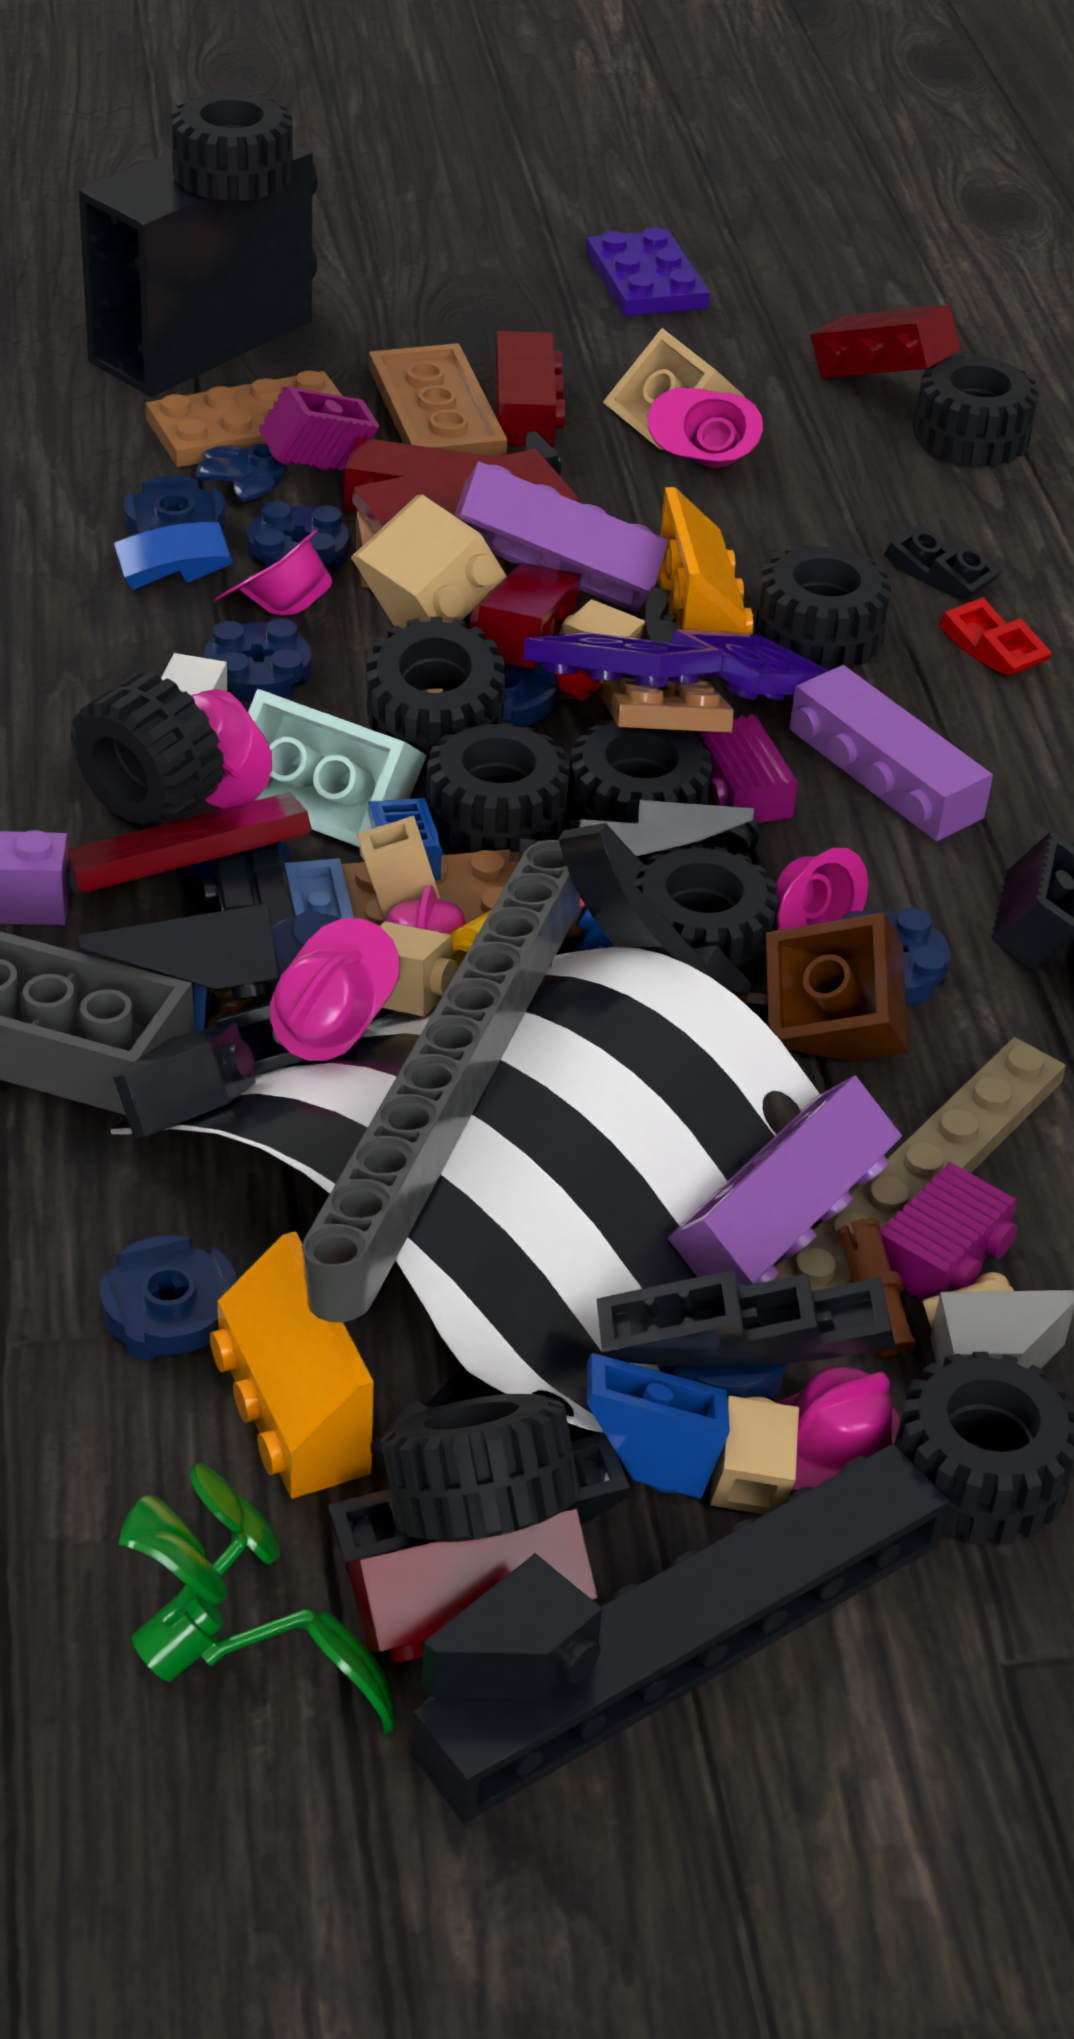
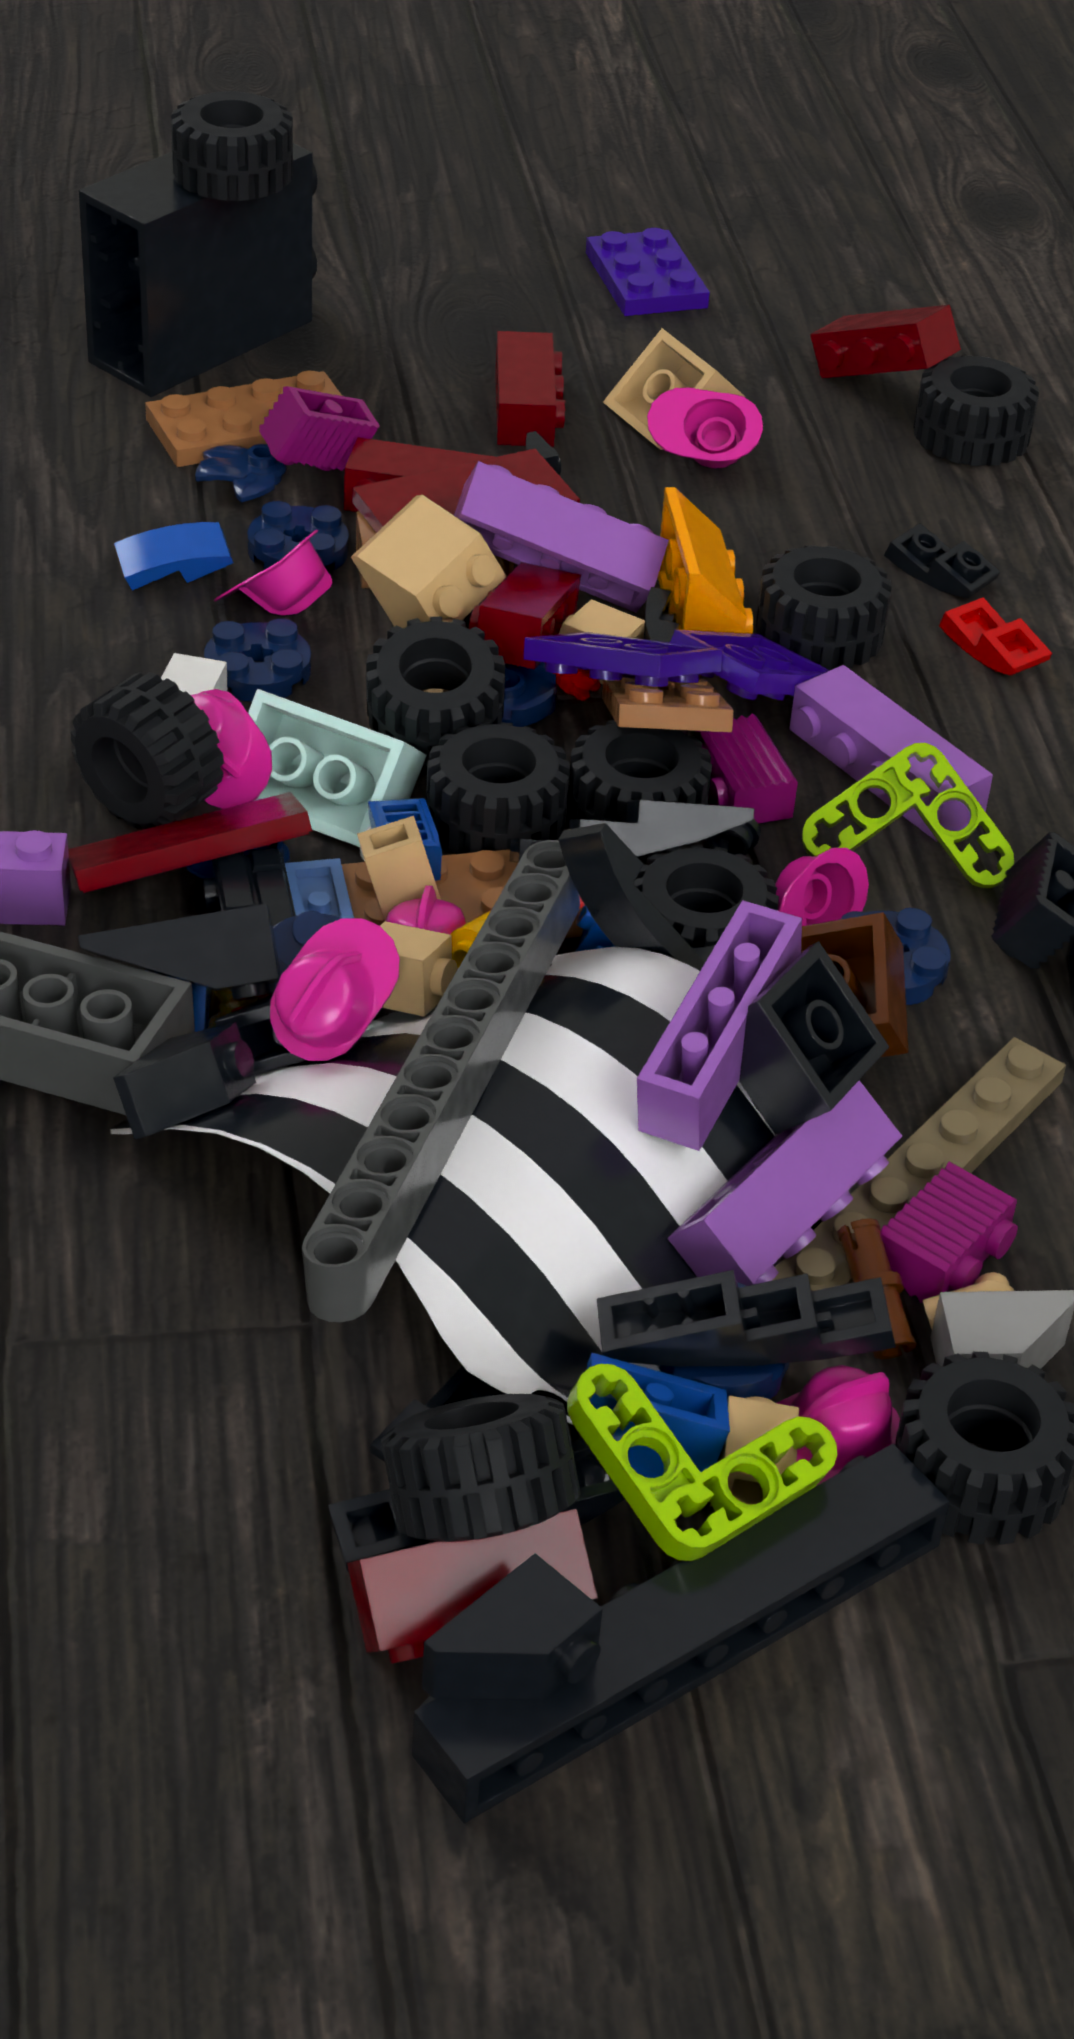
(164, 1326): dark blue plate -> none
(172, 502): dark blue plate -> none
(190, 1620): green plant -> none
(295, 1375): light orange slope -> none
(437, 399): medium nougat plate -> none
(682, 1486): none -> lime beam
(703, 1045): none -> medium lavender brick
(806, 1042): none -> black slope
(907, 795): none -> lime beam

